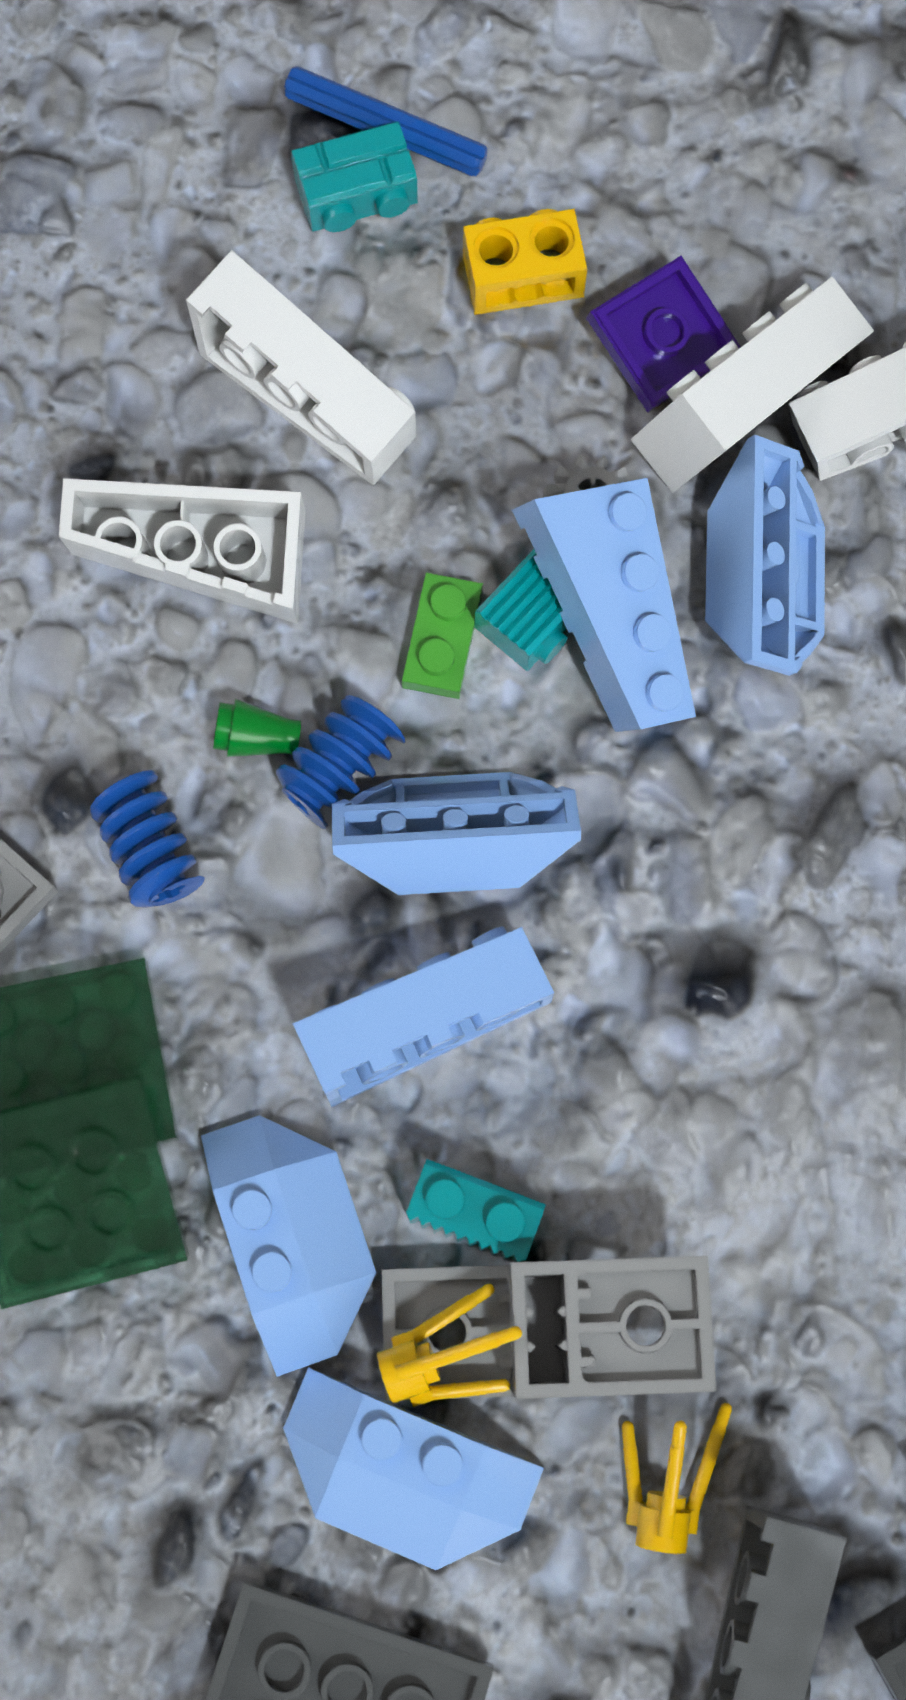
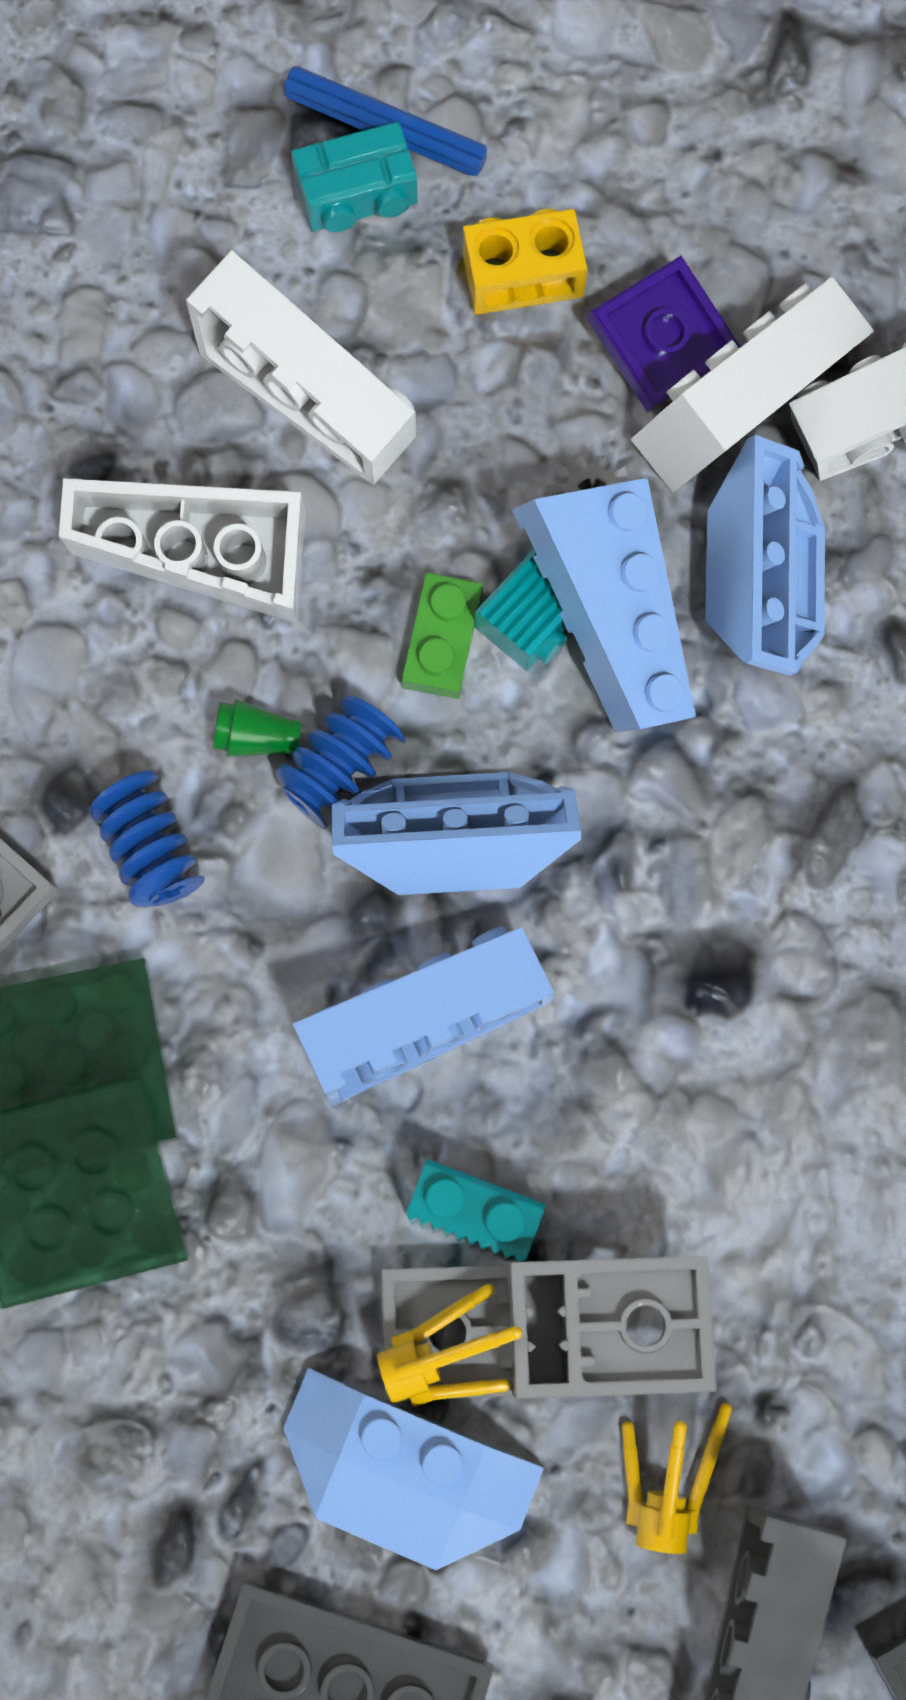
(290, 1238): light blue wedge -> none

